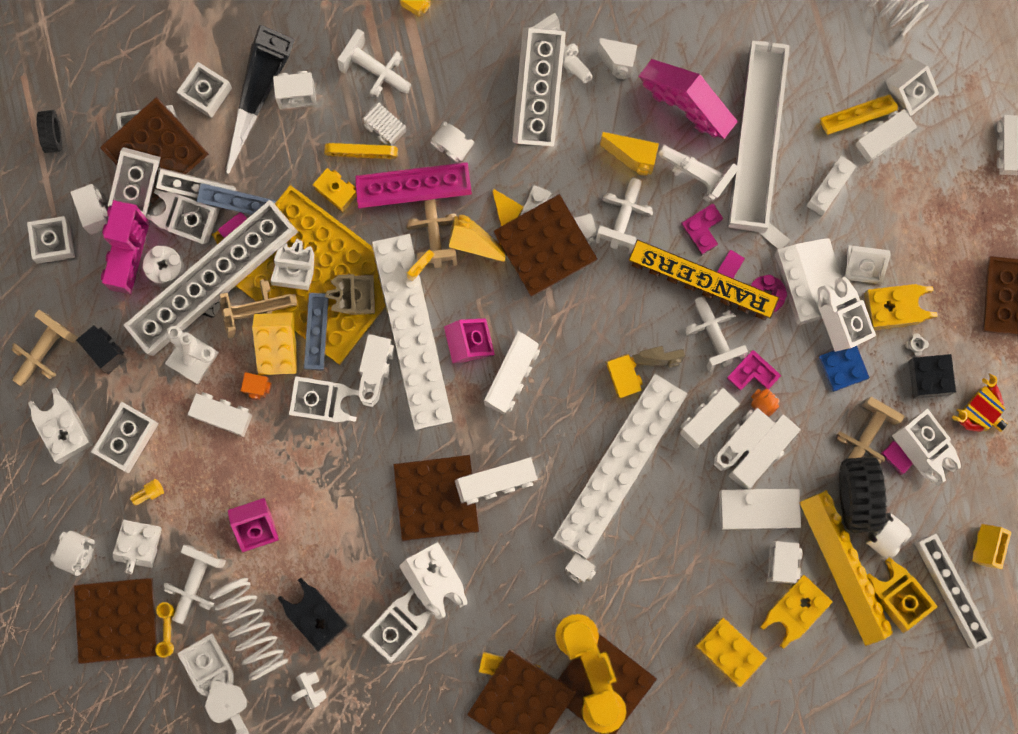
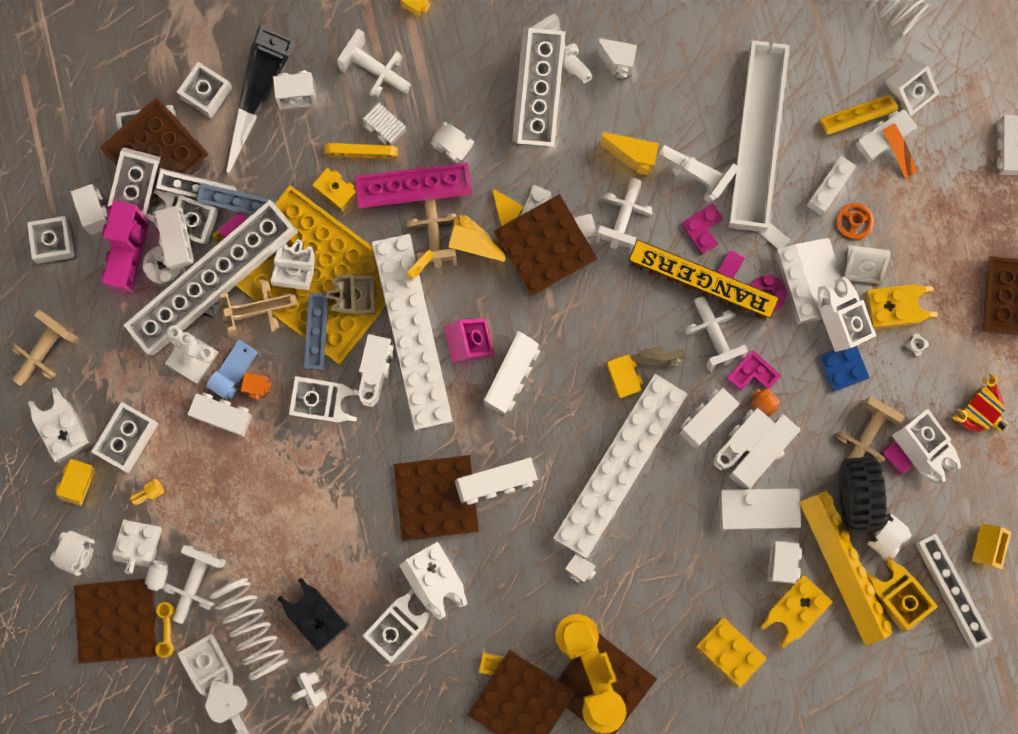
(49, 131): black tyre -> none
(75, 482): none -> yellow brick
(103, 352): black brick -> none
(156, 575): none -> white brick
(173, 237): none -> white brick
(236, 364): none -> light blue door
(253, 525): dark pink slope -> none
(275, 343): yellow brick -> none
(689, 93): dark pink brick -> none
(856, 214): none -> orange piece
(900, 150): none -> orange sticker
(932, 376): black brick -> none

